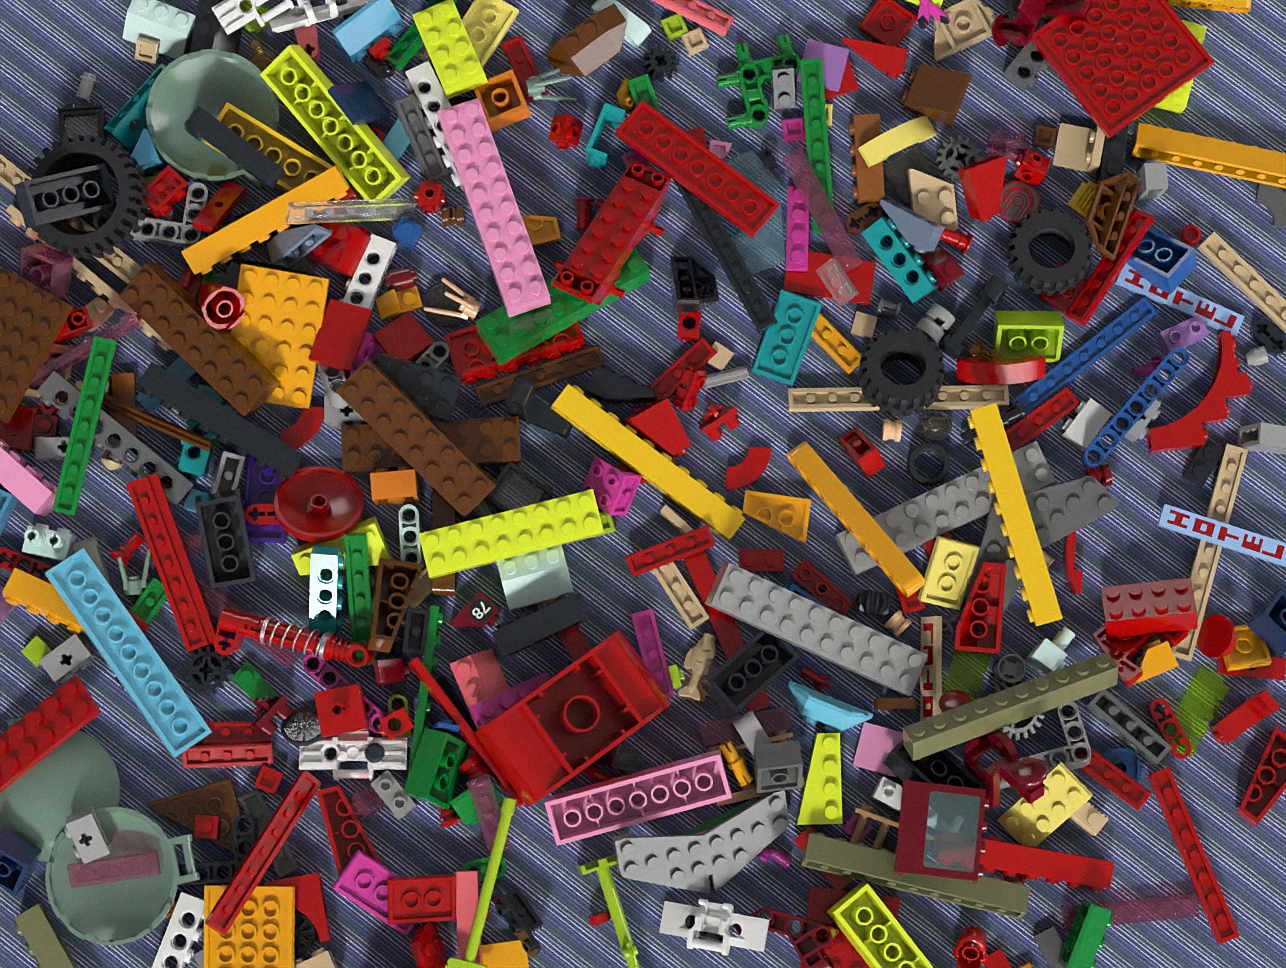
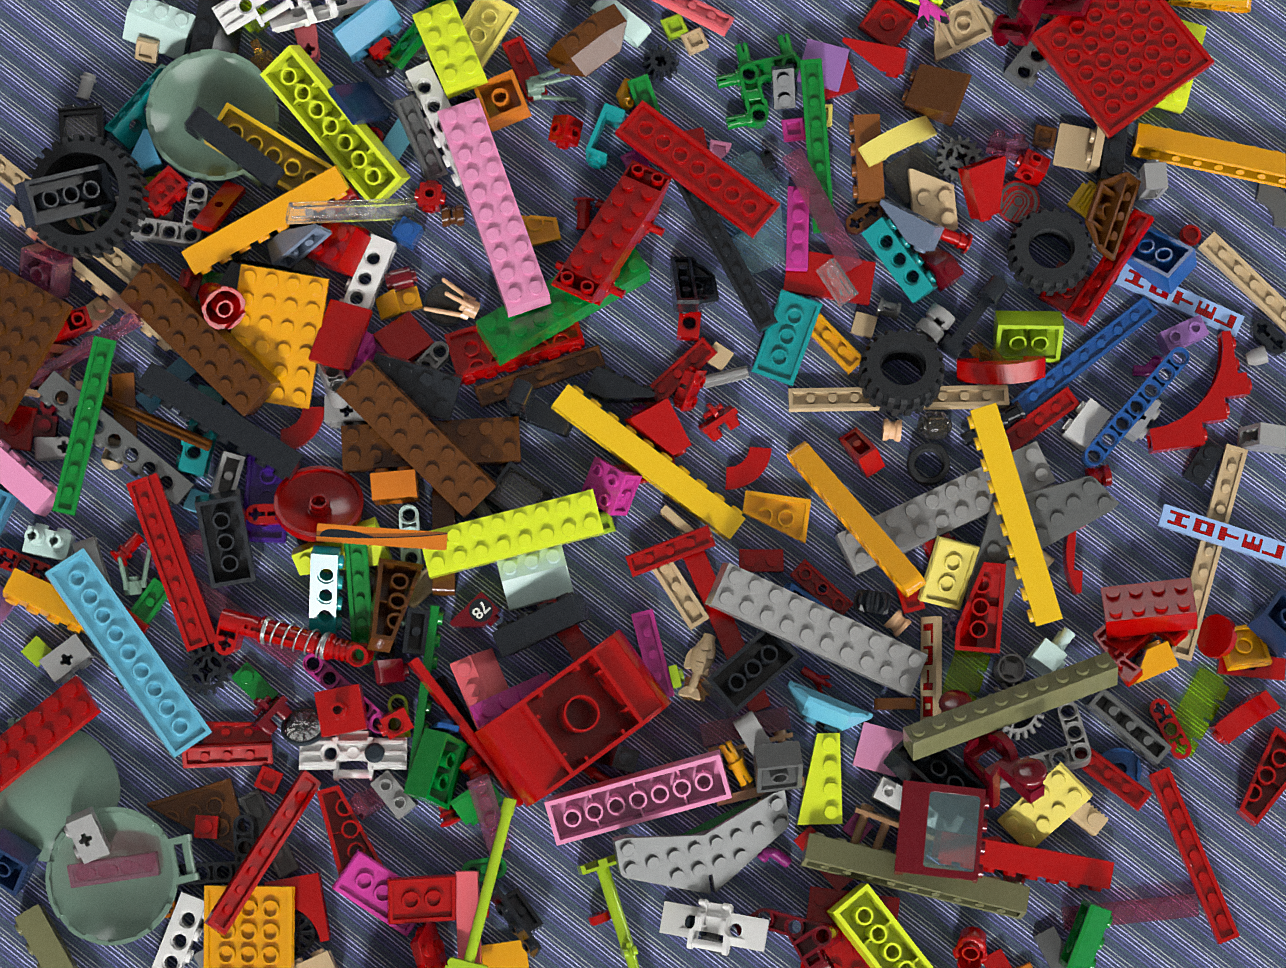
(381, 536): none -> orange sticker

